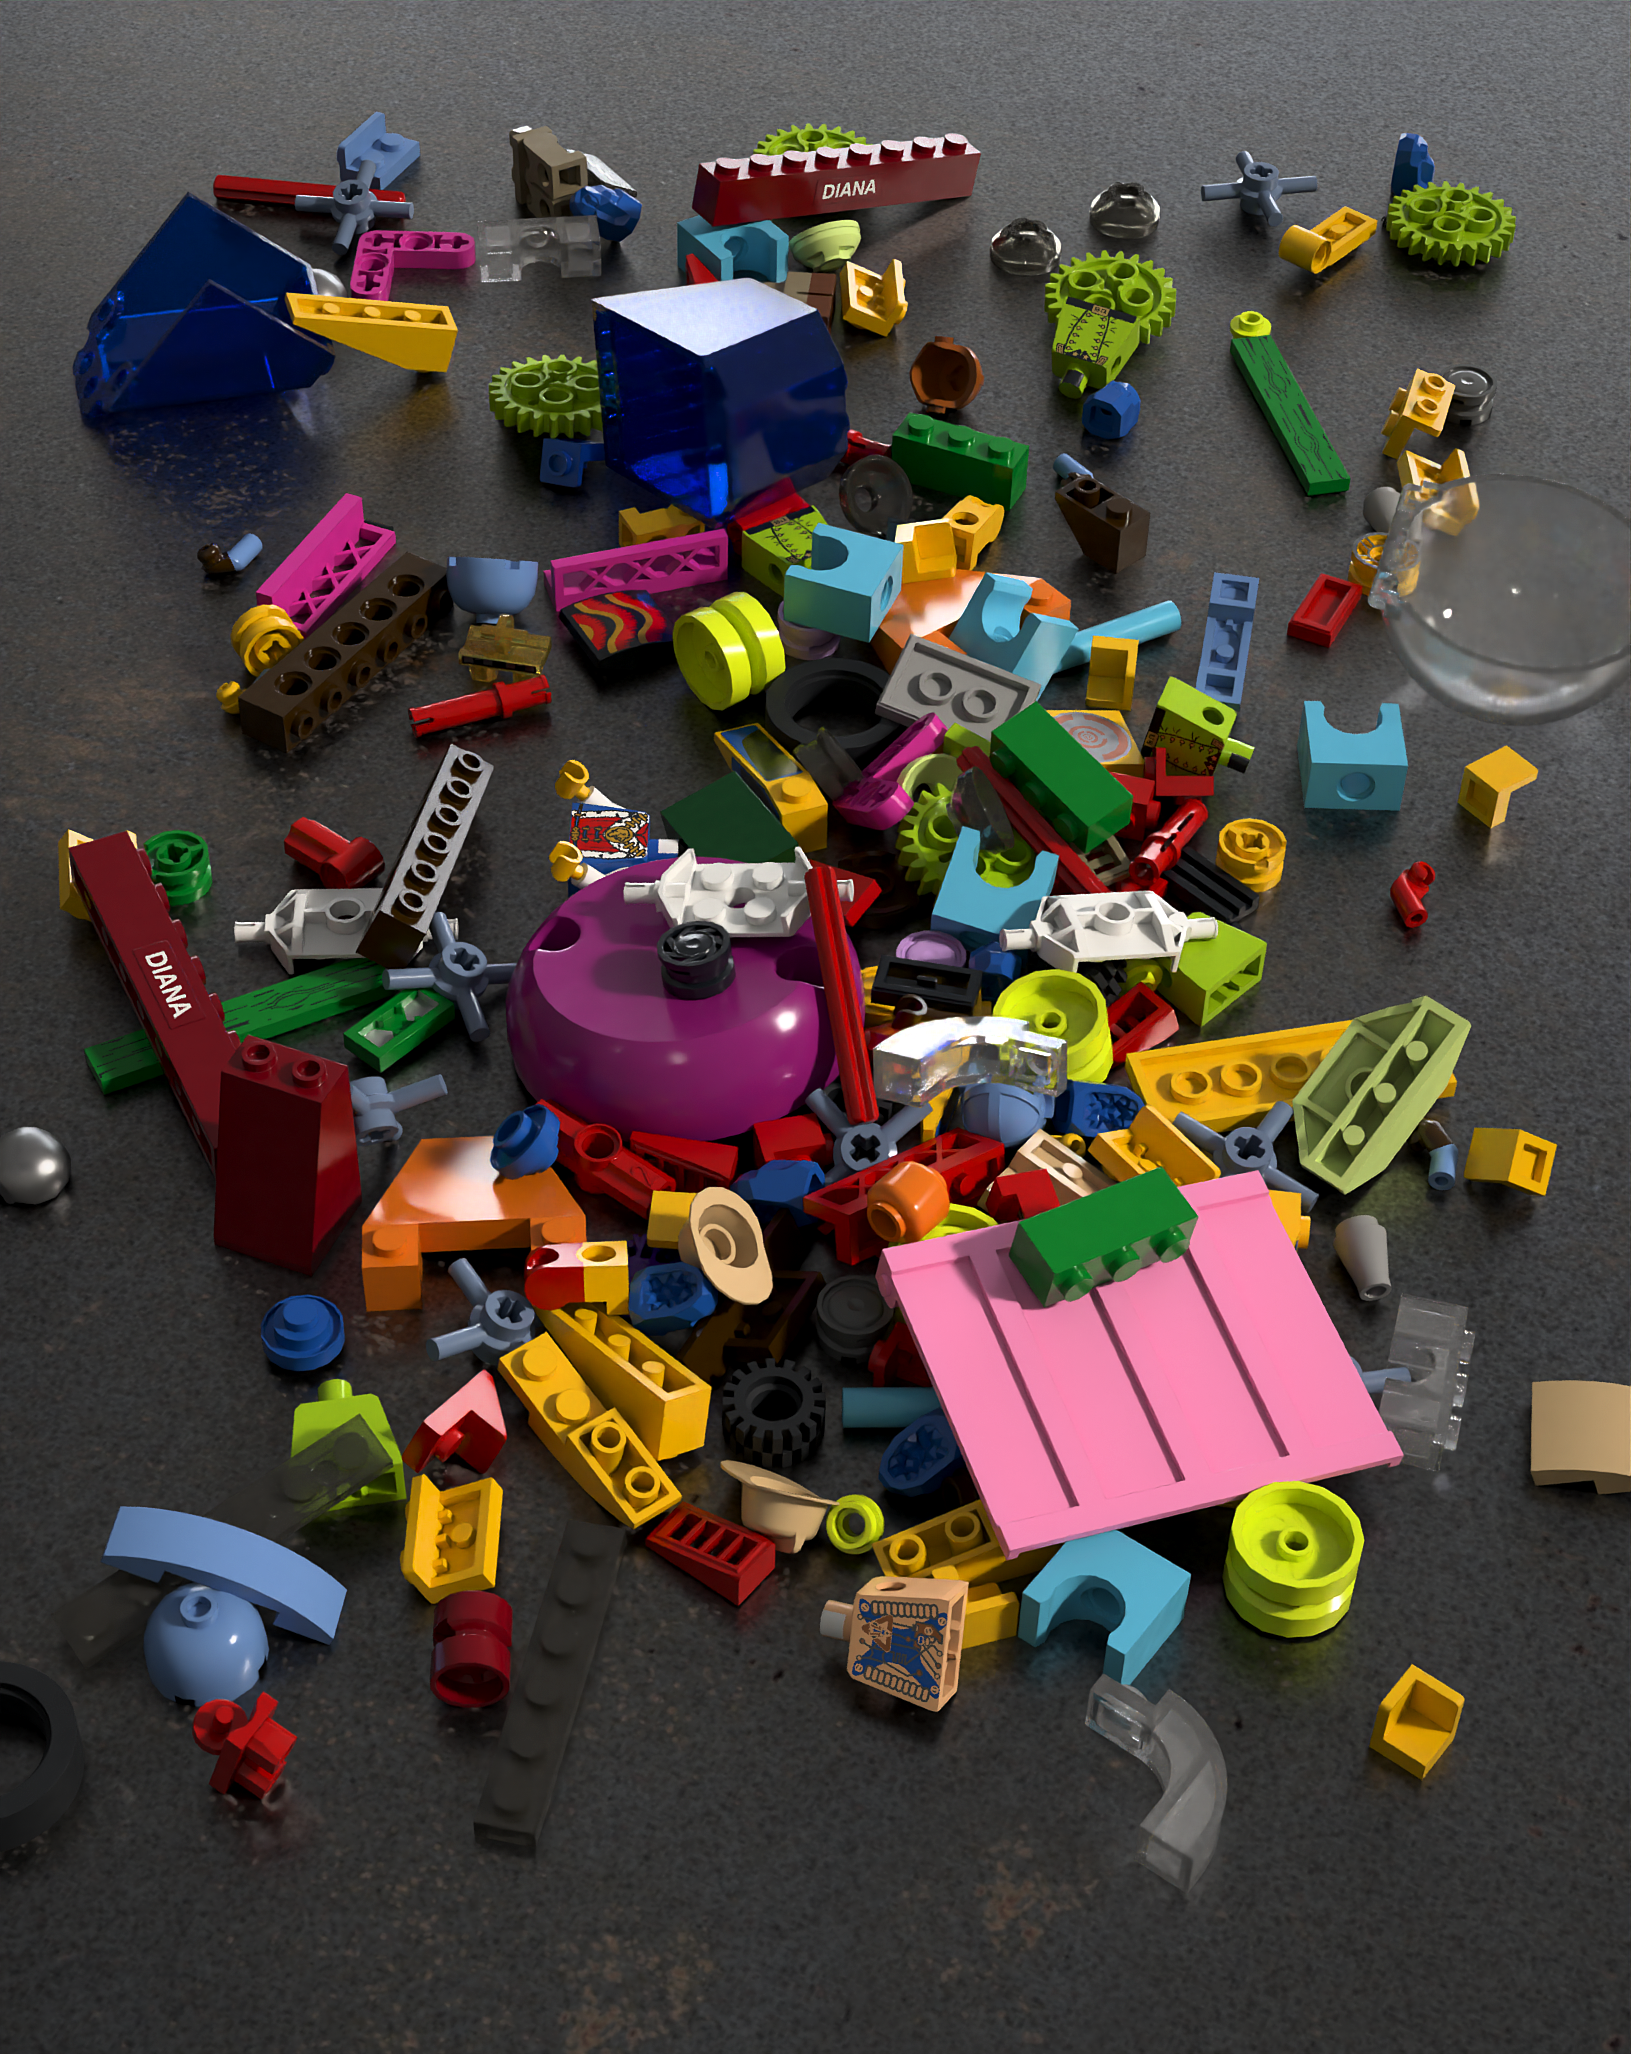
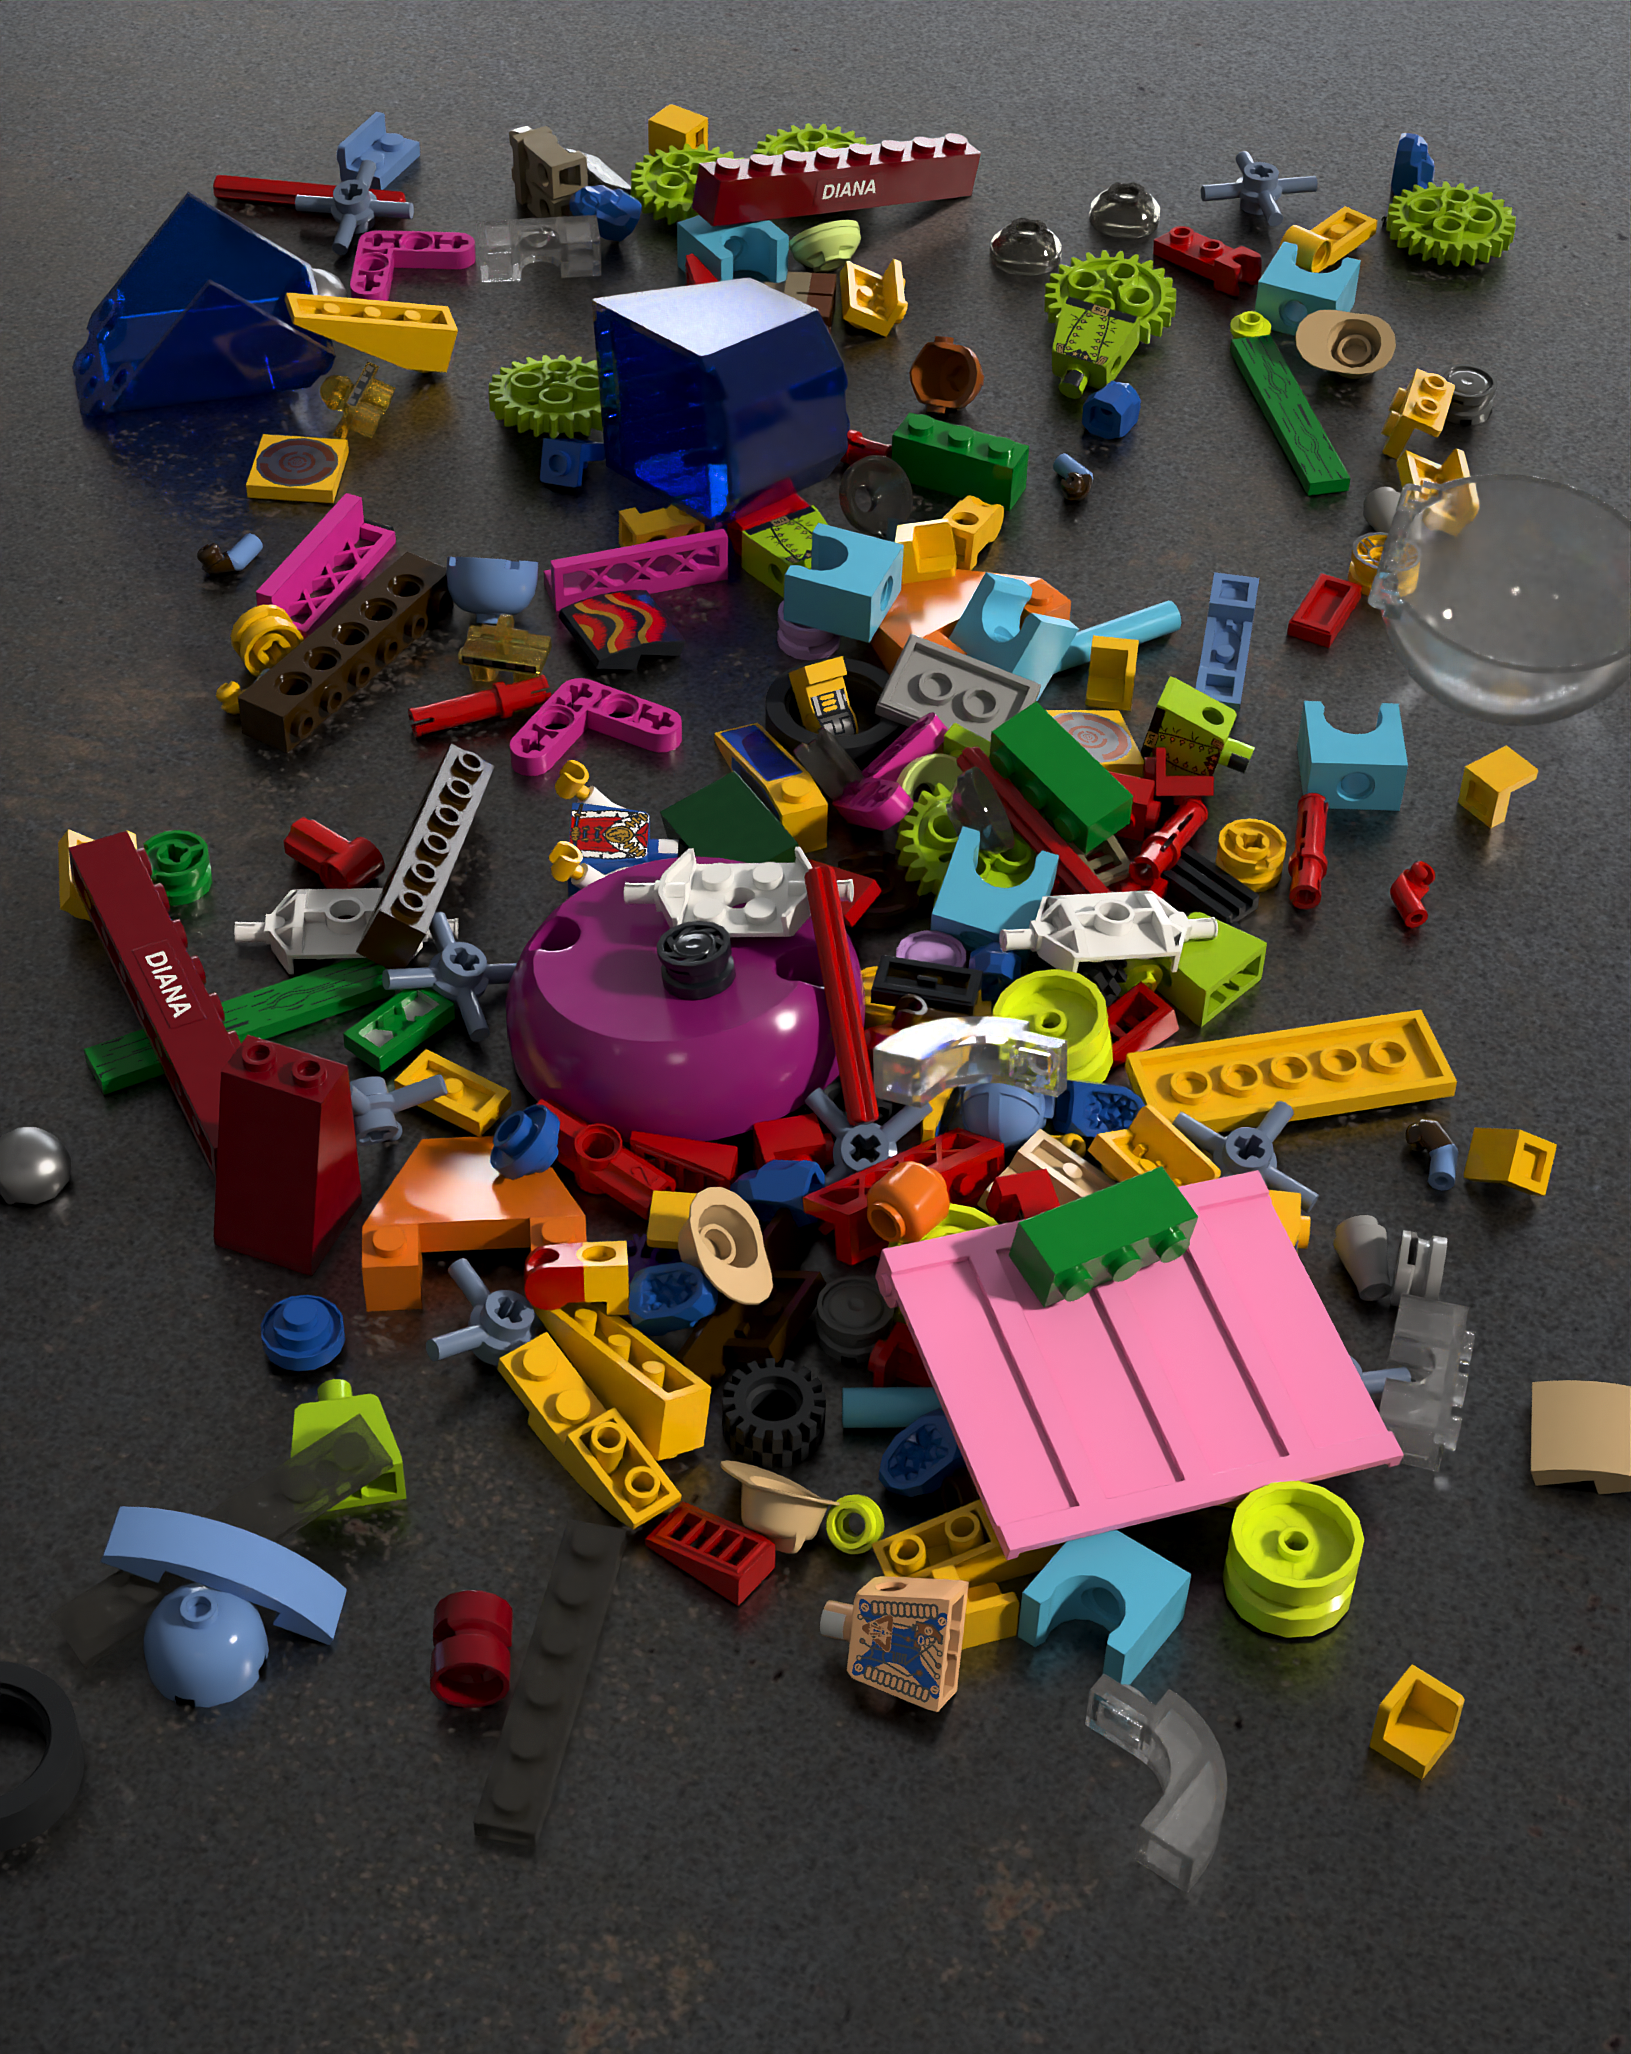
(249, 1749): red hips -> none
(297, 468): none -> tile
(361, 403): none -> clear yellow hips
(451, 1537): yellow bracket -> none
(465, 1424): red slope -> none
(471, 1099): none -> yellow plate
(648, 726): none -> dark pink beam
(668, 180): none -> lime gear
(676, 127): none -> yellow panel
(728, 650): neon yellow wheel -> none
(824, 698): none -> yellow leg
(1104, 523): dark brown slope -> none
(1210, 258): none -> red plate
(1286, 284): none -> medium azure piece
(1308, 862): none -> red pin
(1345, 342): none -> tan piece
(1375, 1090): yellowish green wedge -> none
(1418, 1267): none -> light grey wheel

